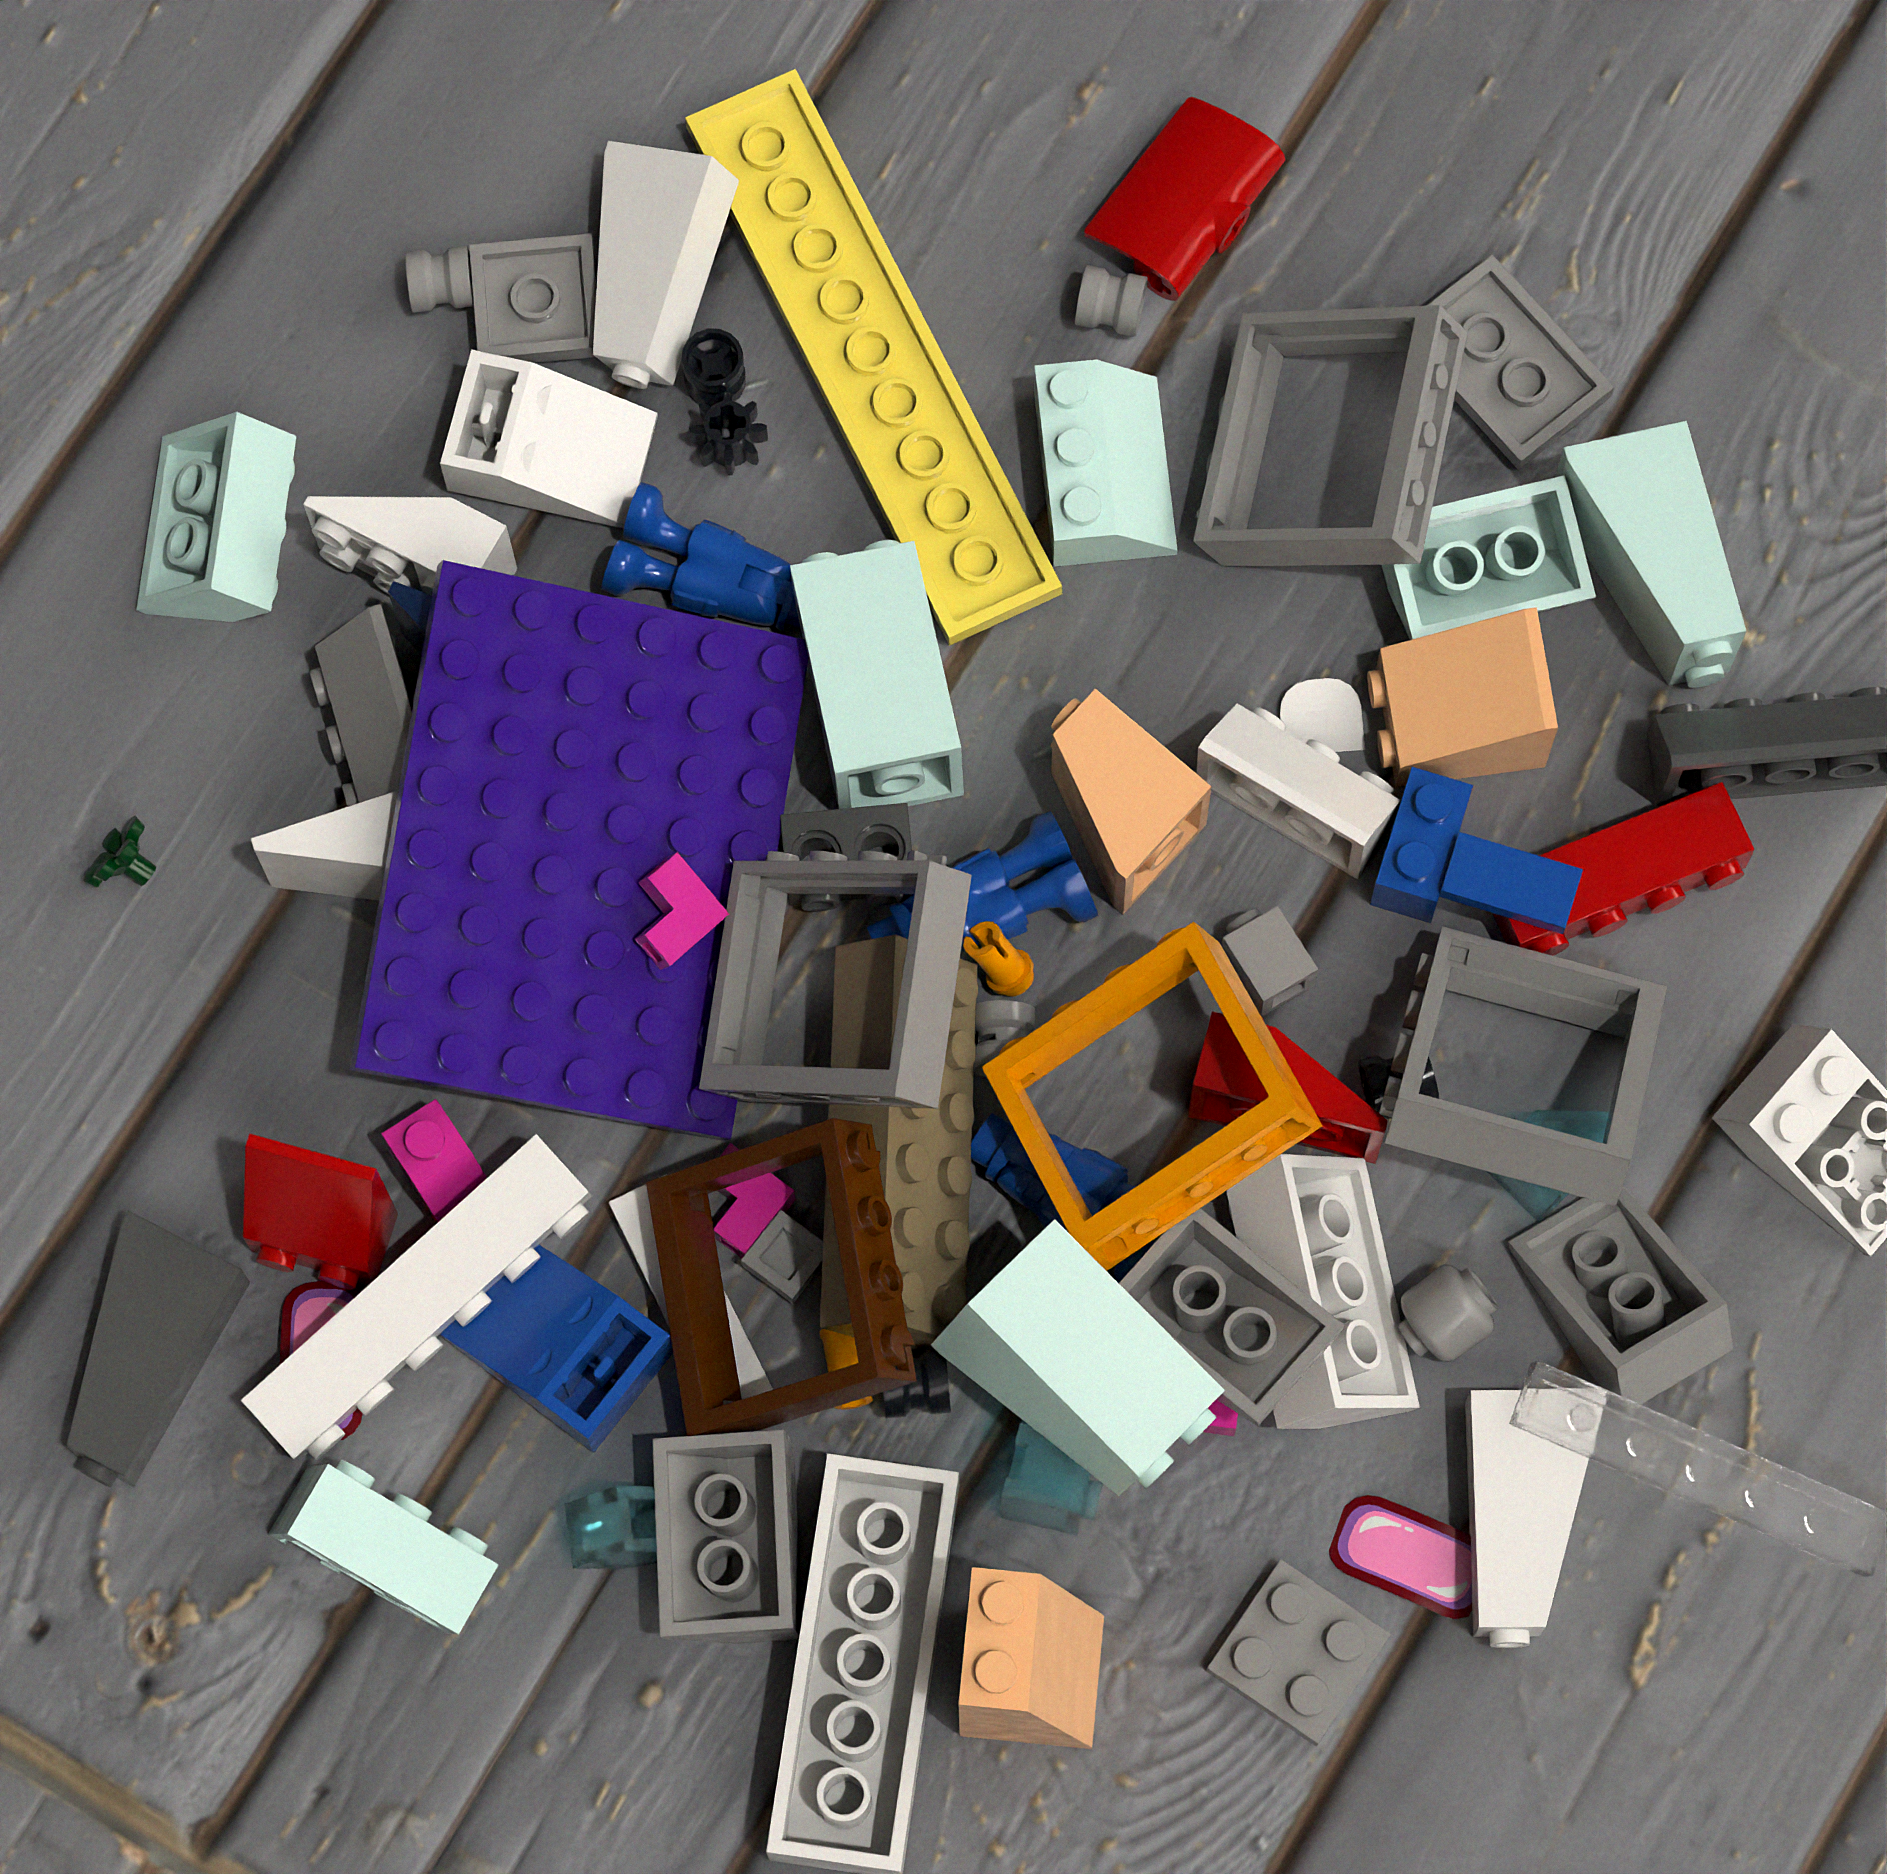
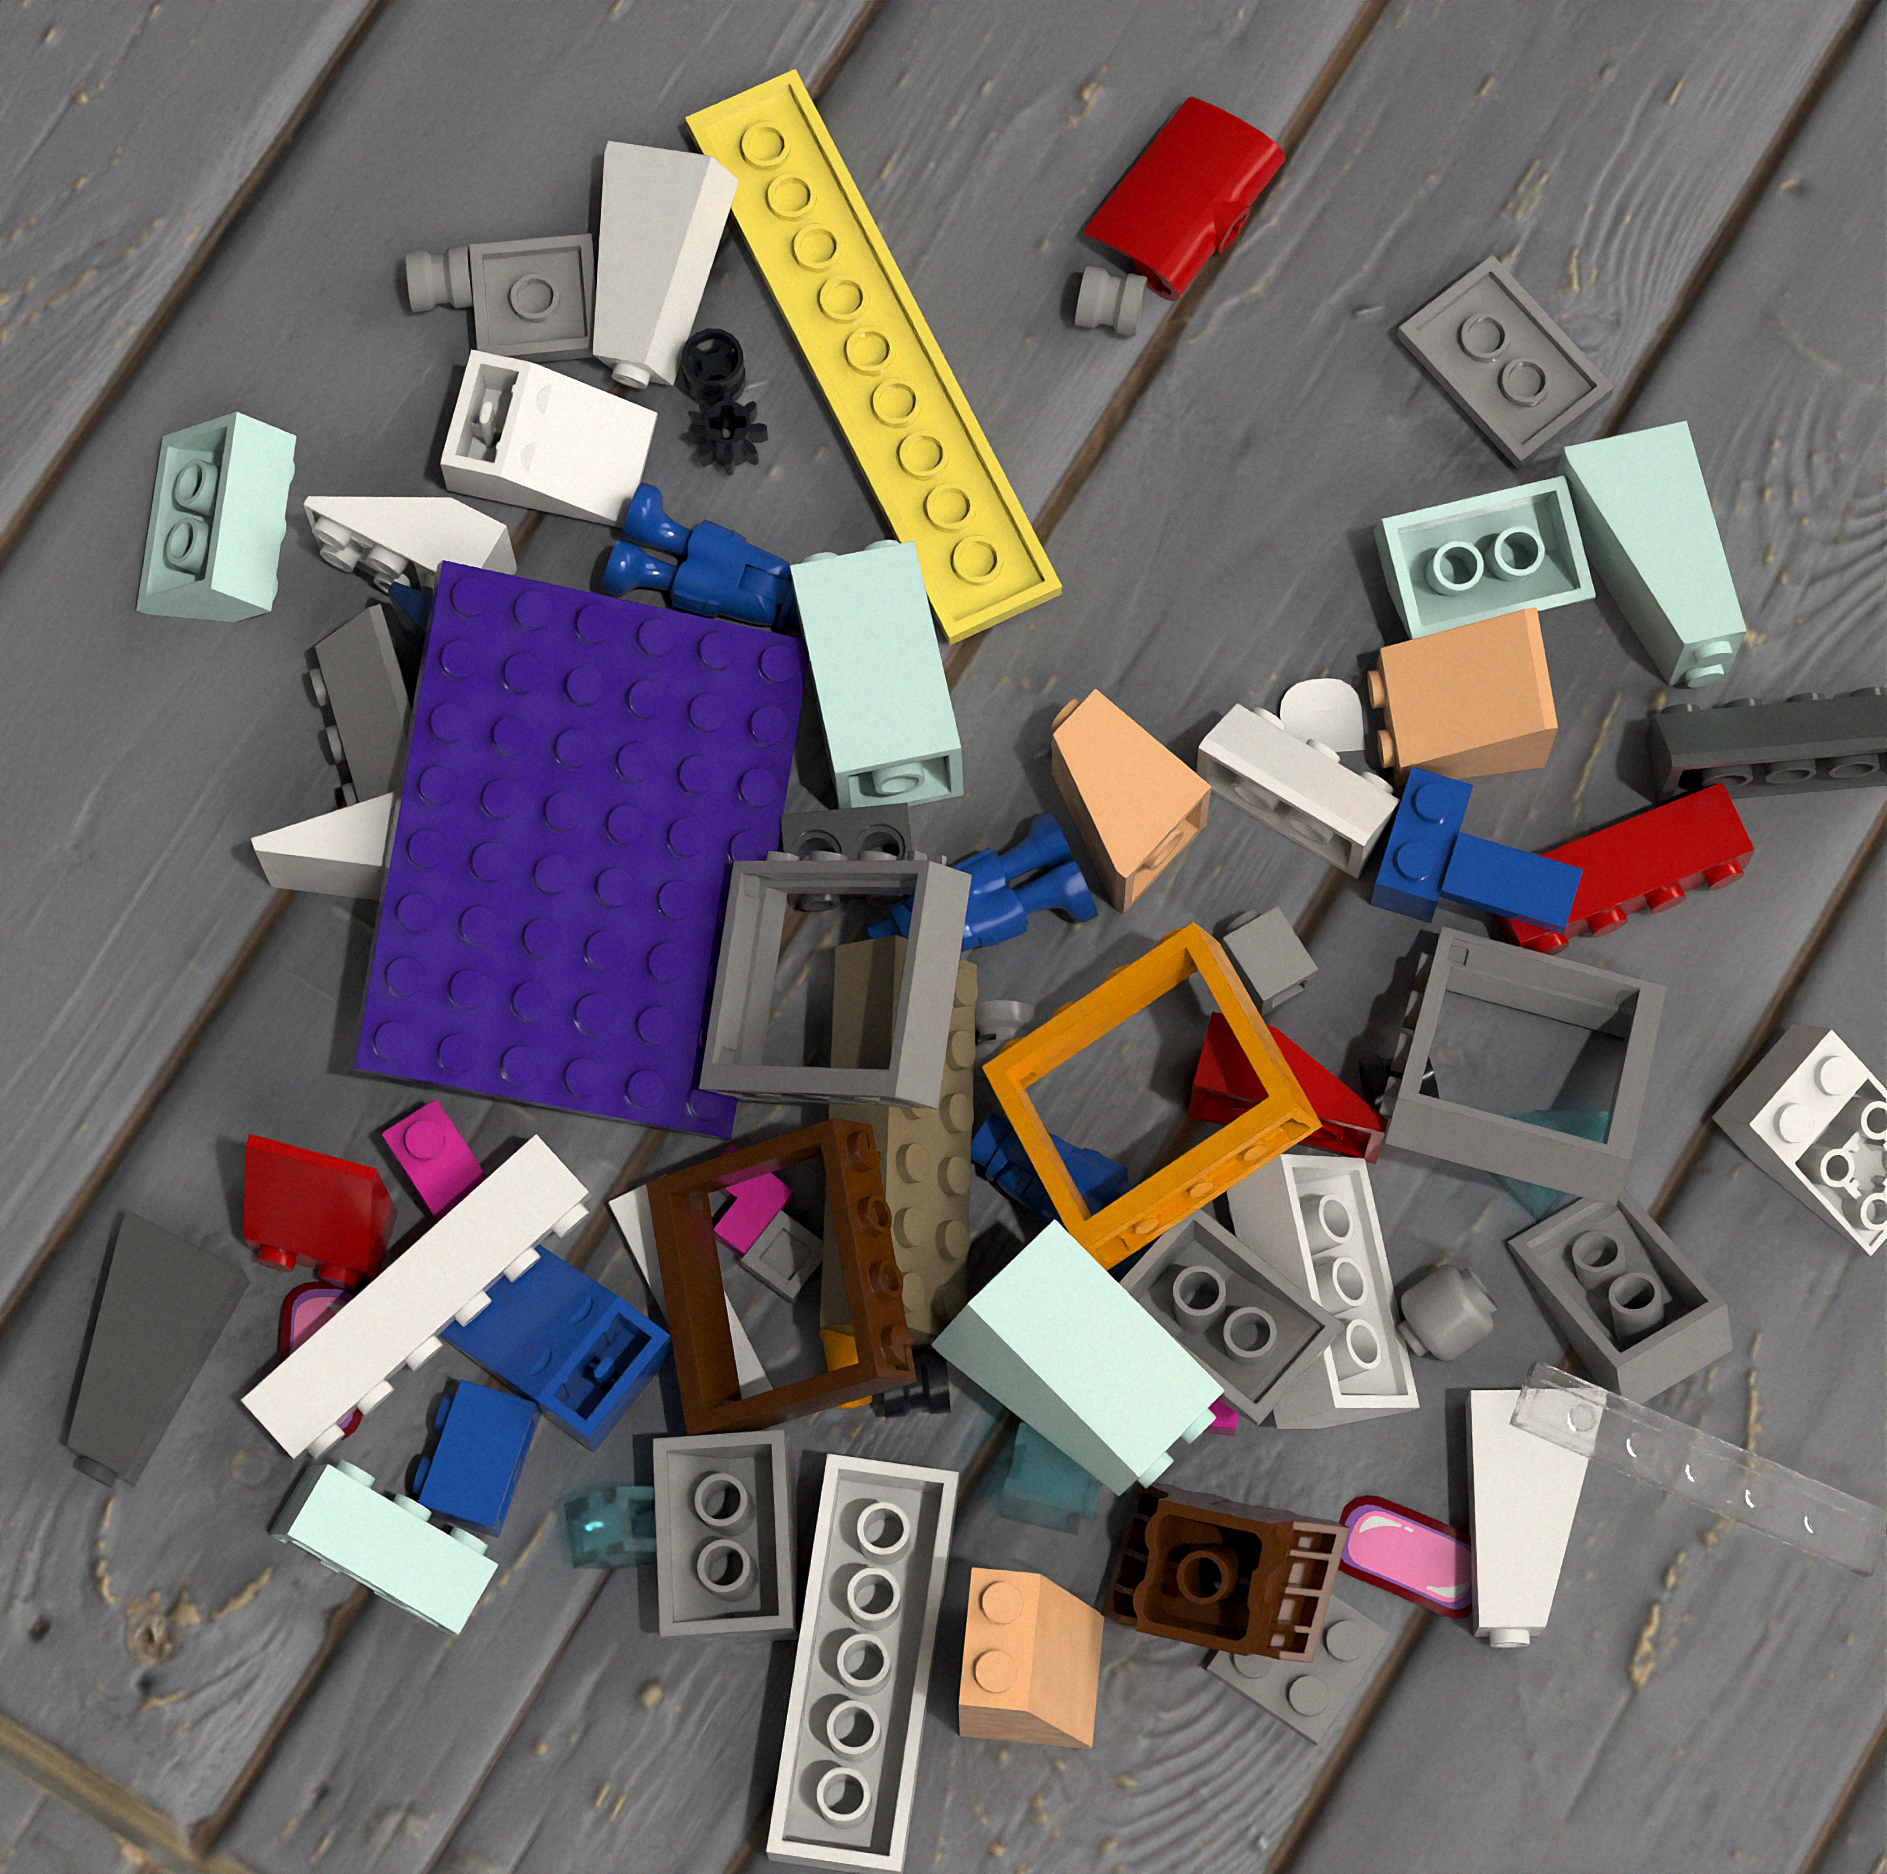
(121, 857): dark green plant -> none
(477, 1457): none -> blue brick
(687, 908): dark pink piece -> none
(1006, 968): light orange pin -> none
(1103, 463): light aqua slope -> none
(1224, 1573): none -> reddish brown slope
(1414, 452): light grey window -> none

